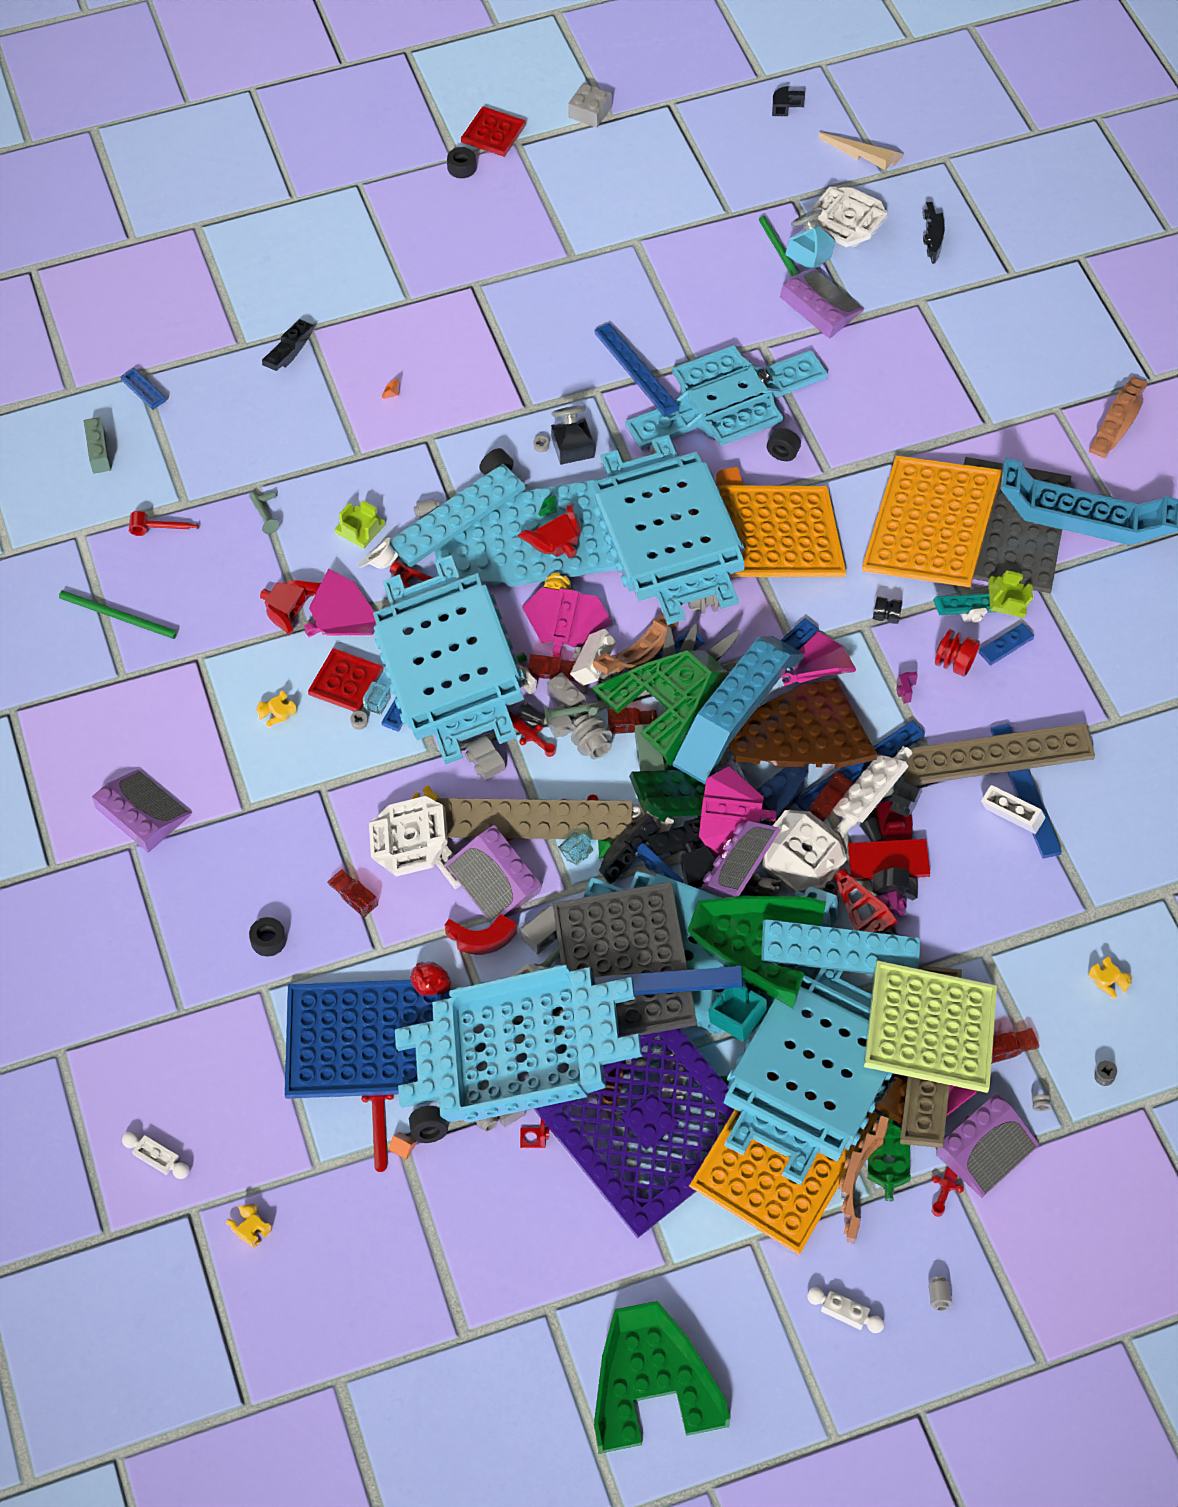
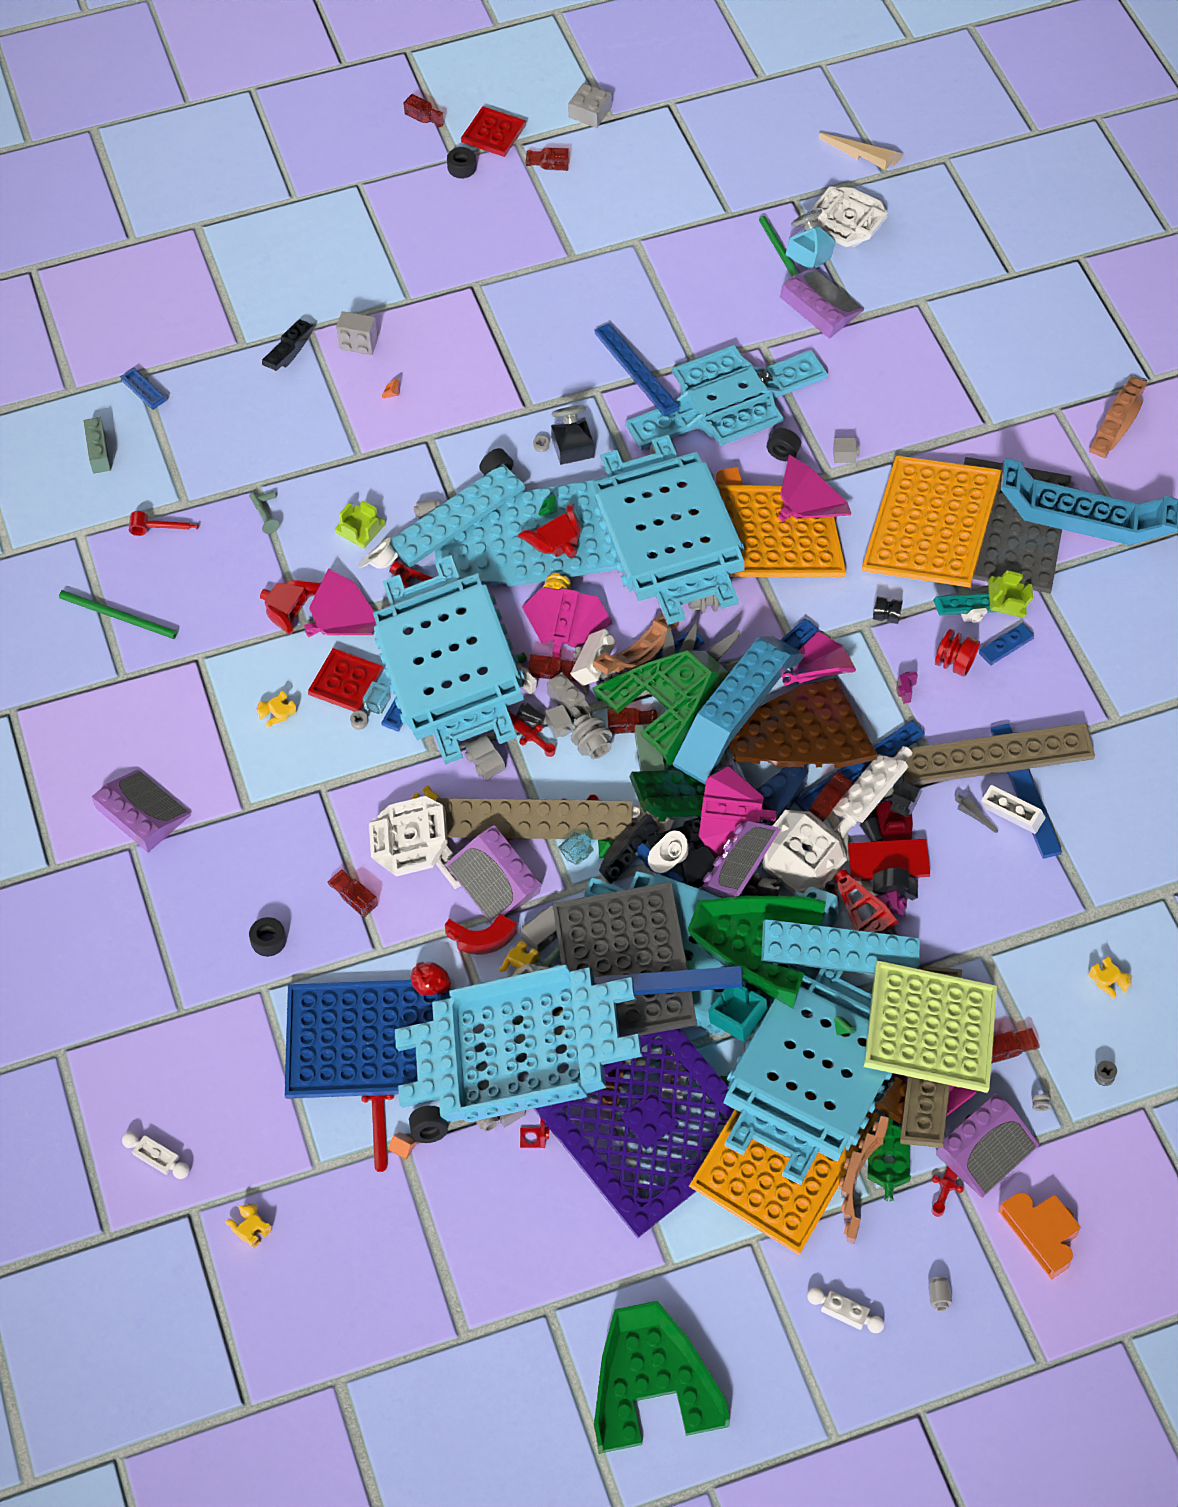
(357, 333): none -> light grey brick
(422, 111): none -> clear red piece
(518, 957): none -> yellow animal
(549, 158): none -> clear red piece
(591, 708): sand green piece -> none
(668, 852): none -> white piece
(784, 99): black brick -> none
(808, 494): none -> dark pink panel
(843, 1026): none -> green slope
(845, 450): none -> light grey brick
(934, 231): black slope -> none
(968, 807): none -> dark grey piece
(1043, 1230): none -> orange brick

